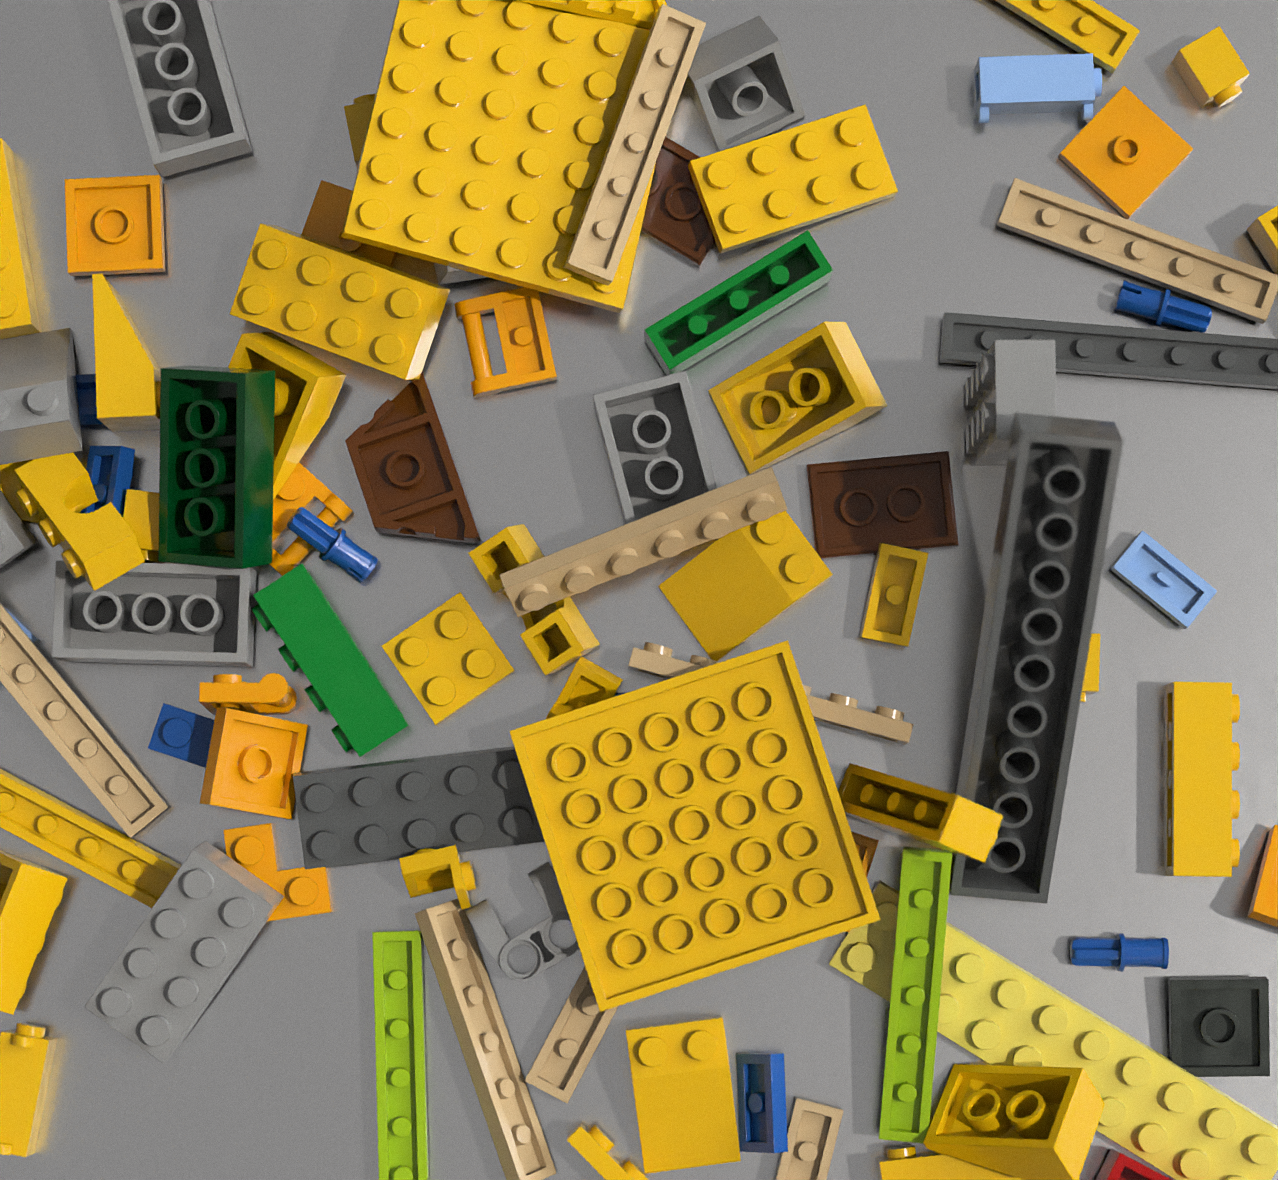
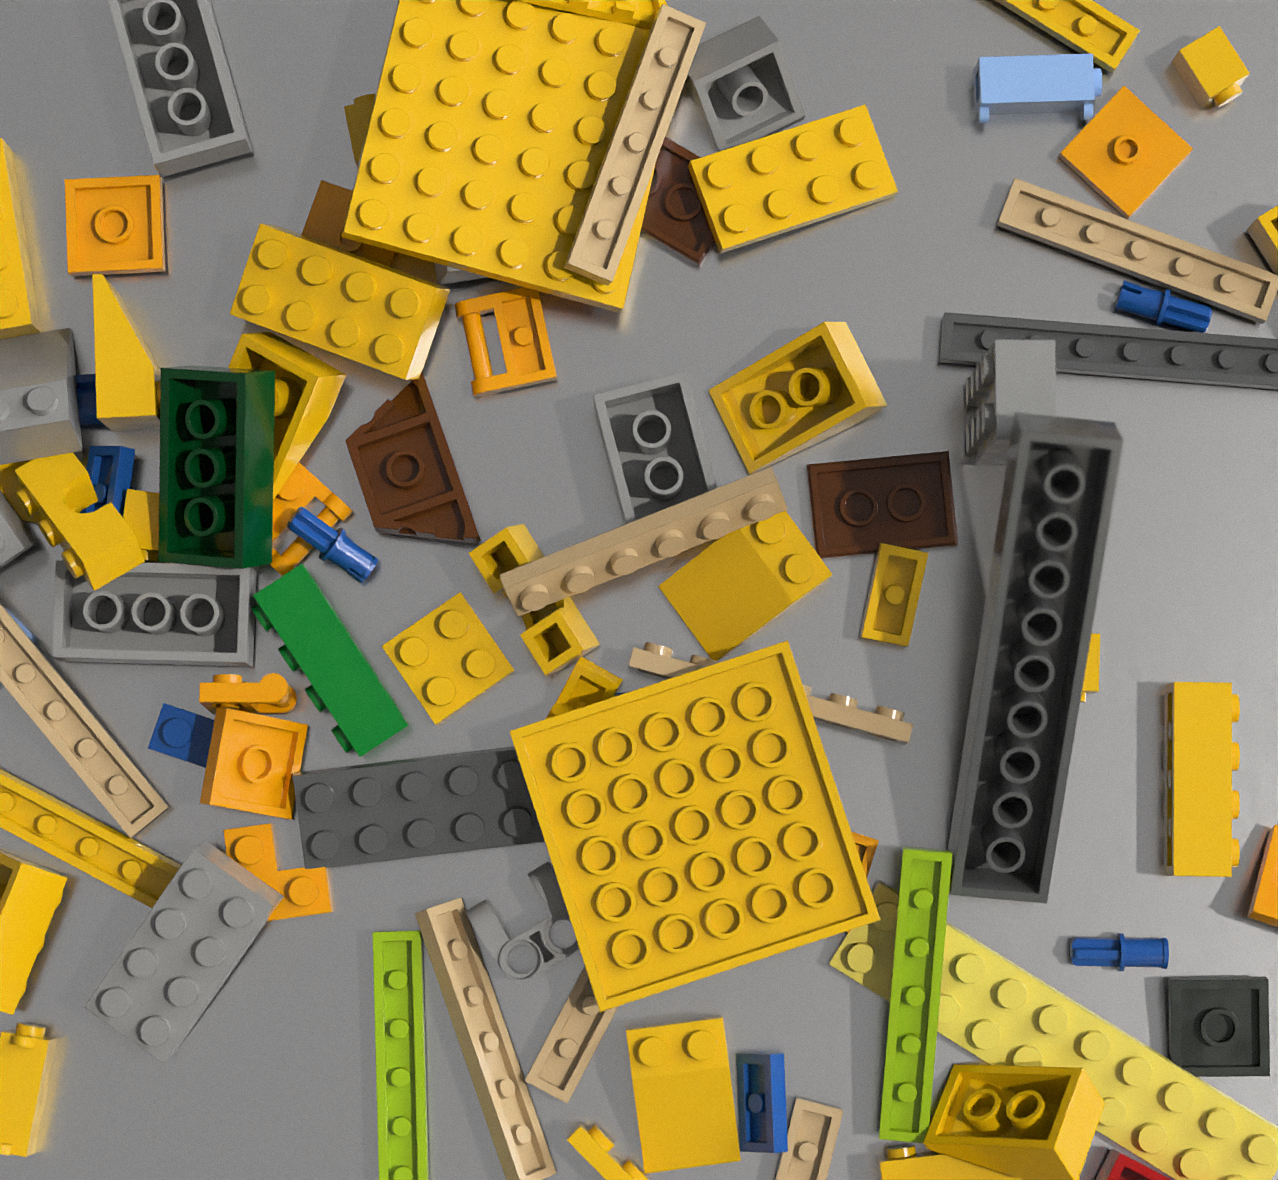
(438, 870): yellow bracket -> none
(738, 304): green brick -> none
(919, 812): yellow brick -> none
(1163, 580): light blue plate -> none

